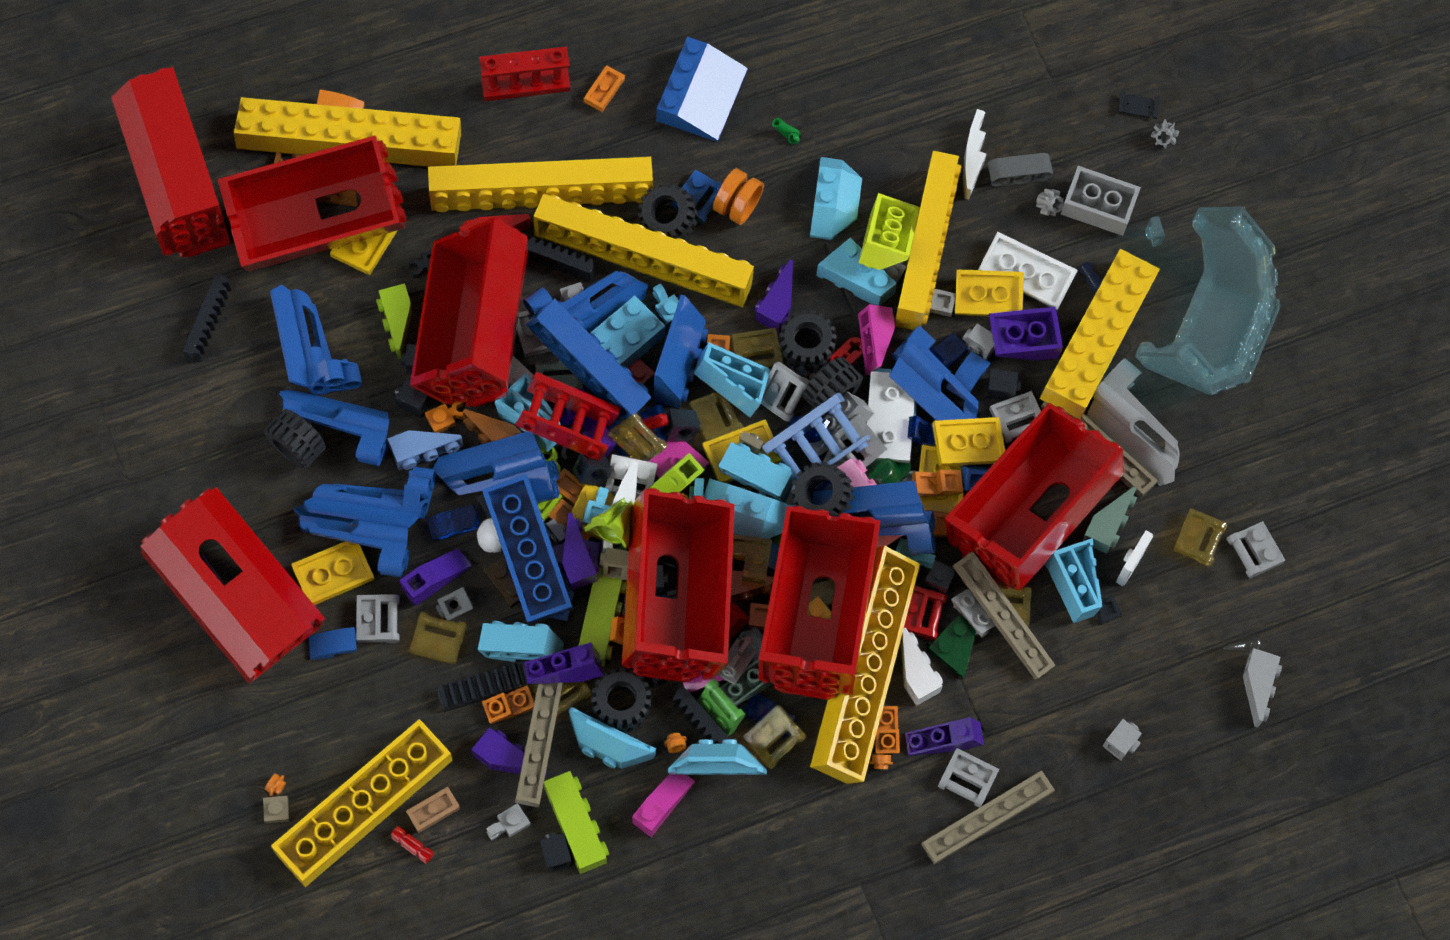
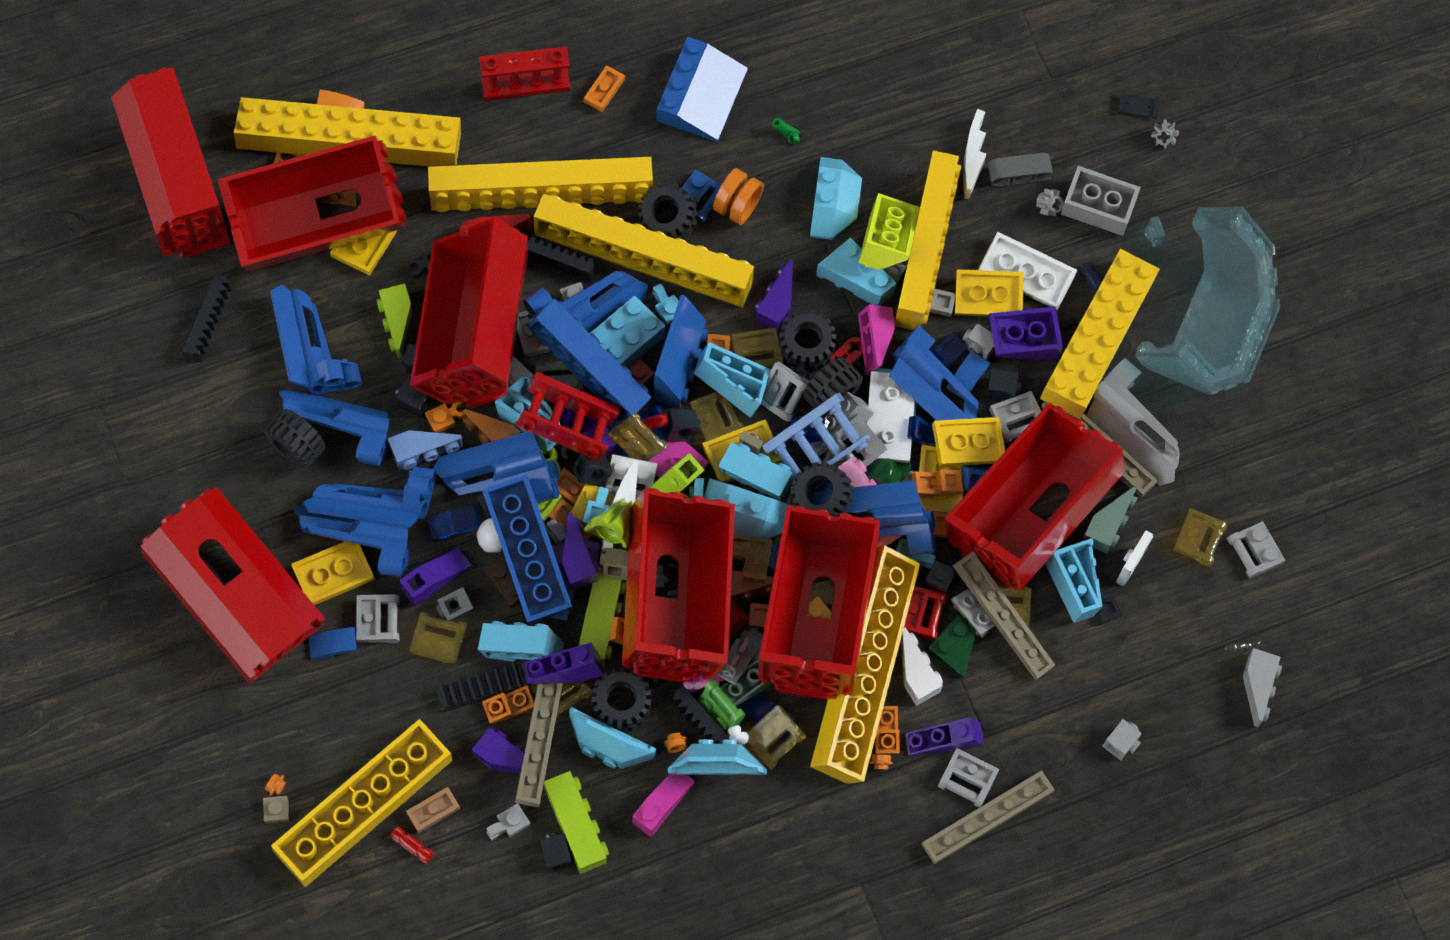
(736, 734): none -> white arm

